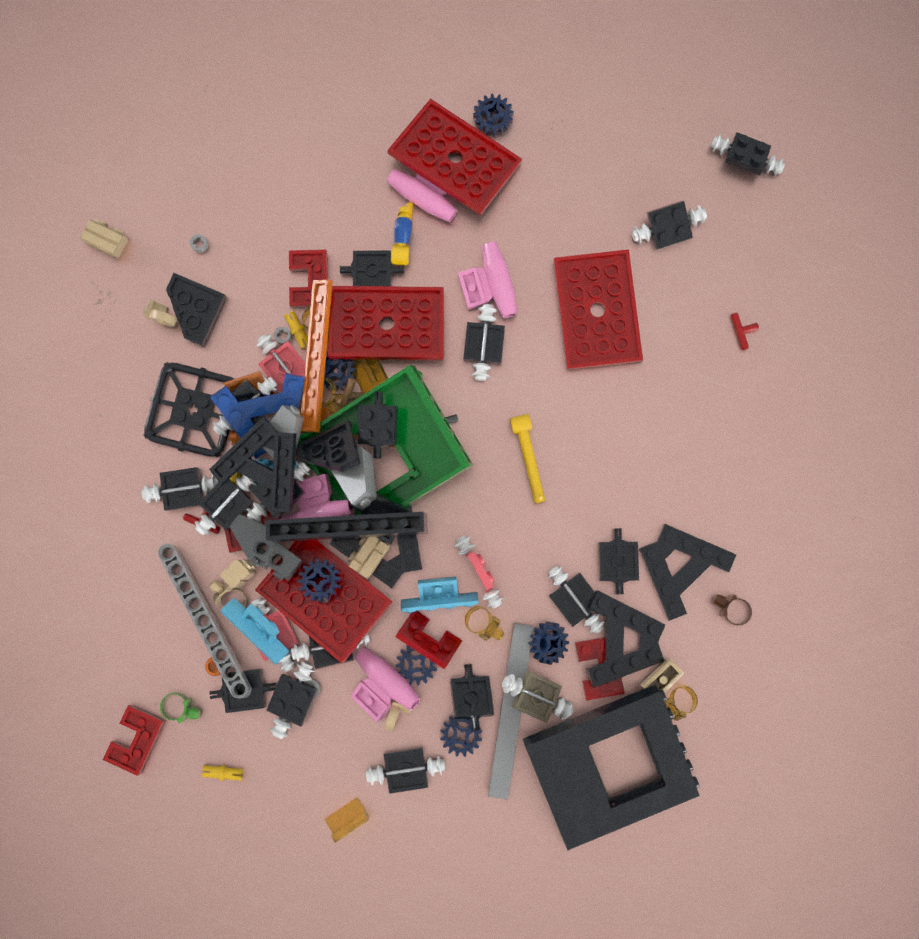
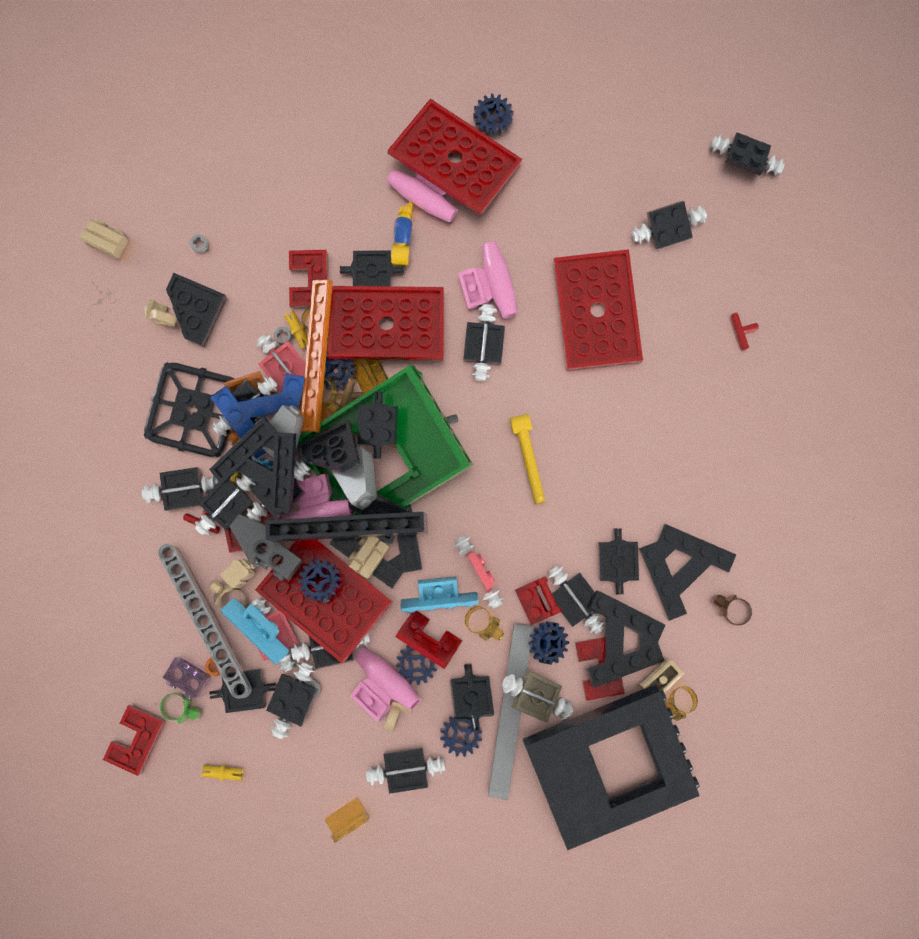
(189, 672): none -> clear purple brick
(533, 603): none -> red plate

